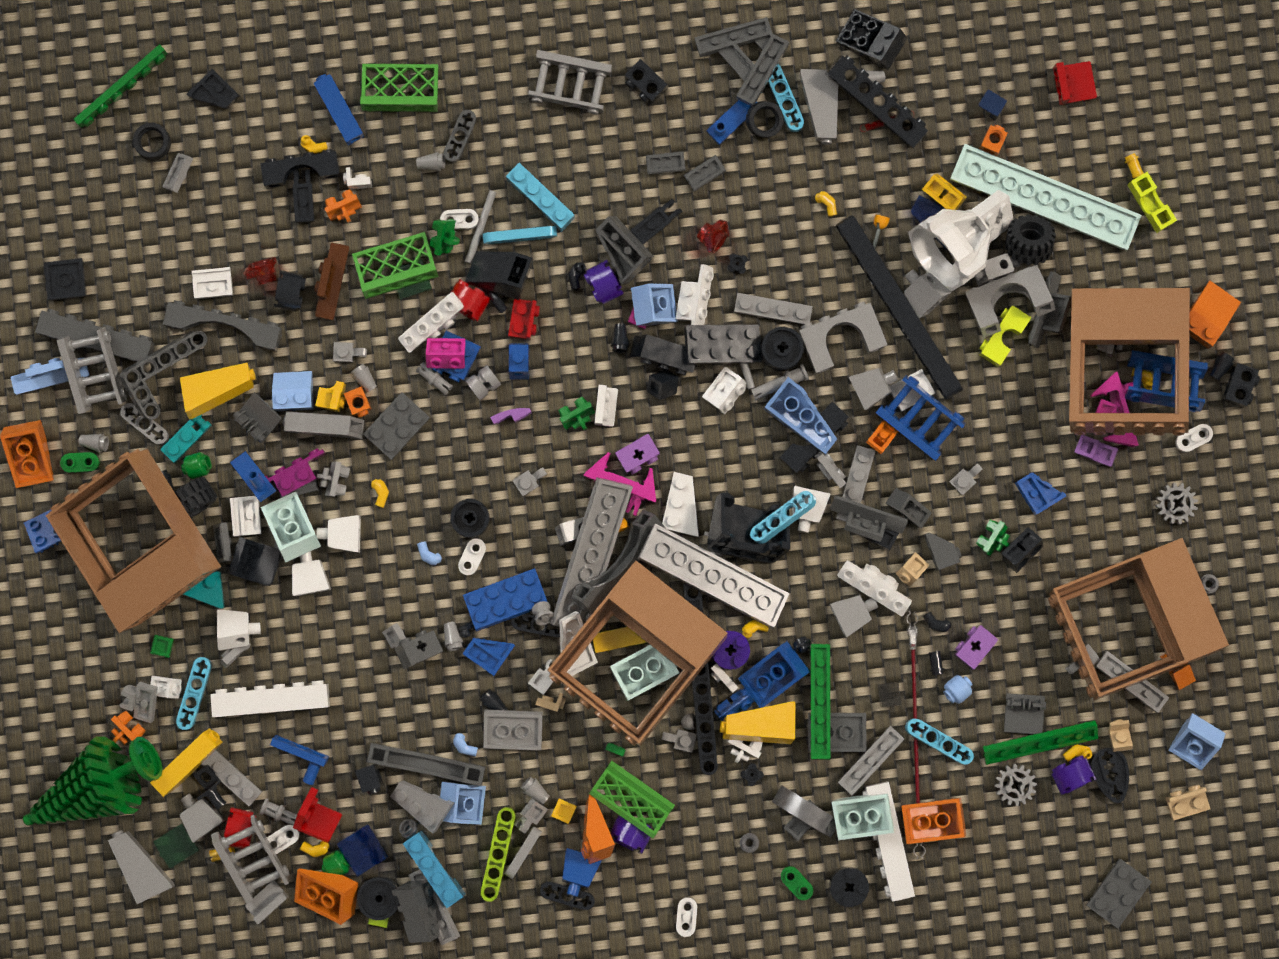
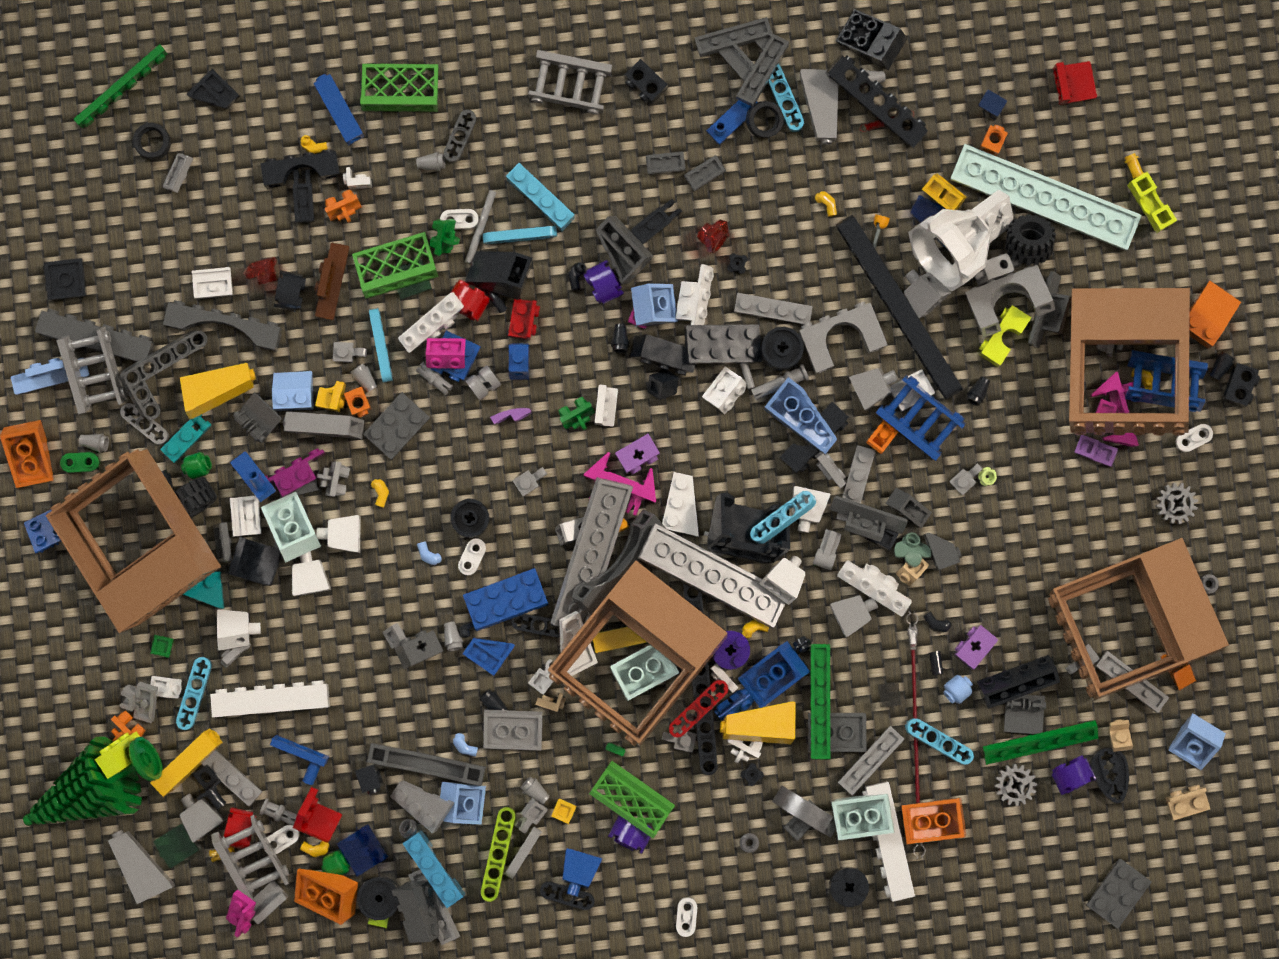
(116, 755): none -> neon yellow arch
(241, 912): none -> dark pink bracket
(380, 344): none -> medium azure beam
(542, 613): light grey wheel -> none
(597, 839): orange slope -> none
(701, 711): none -> red beam
(785, 579): none -> white torso
(796, 883): green plate -> none
(826, 554): none -> light grey piece
(912, 549): none -> sand green plate
(978, 391): none -> black cone
(982, 476): none -> yellowish green plate
(997, 538): green hips -> none
(1018, 681): none -> black brick
(1022, 550): black brick -> none
(1038, 493): blue wing -> none
(1077, 750): yellow arm -> none

